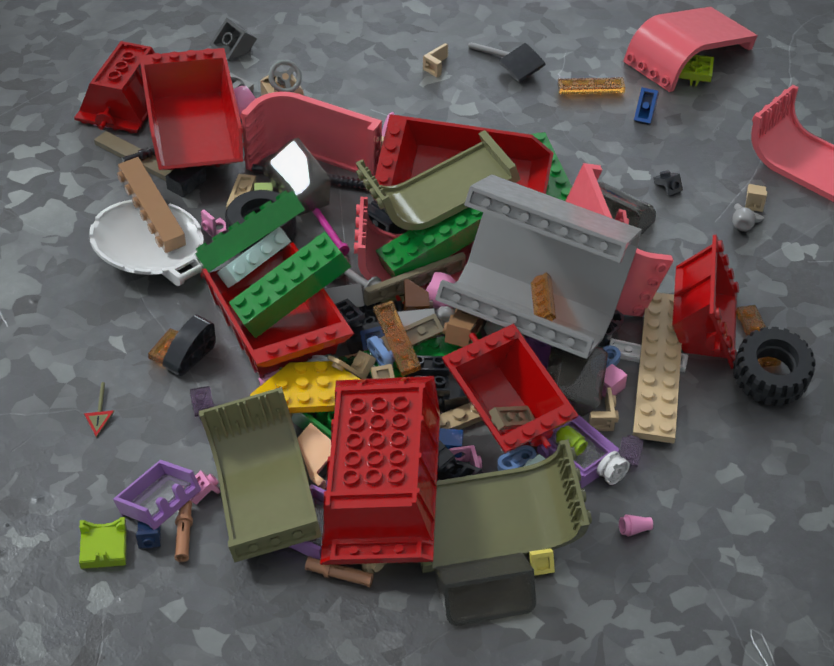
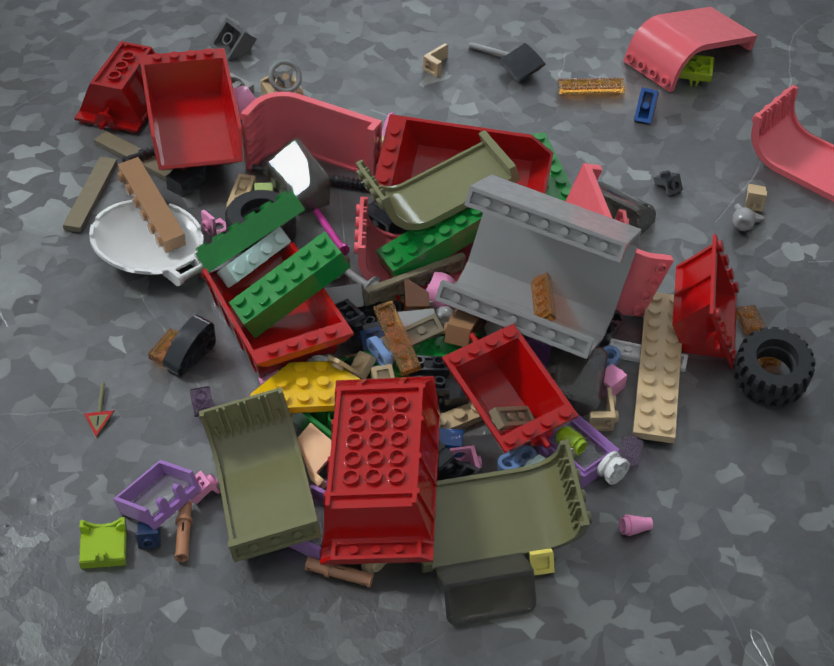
(90, 194): none -> dark tan tile

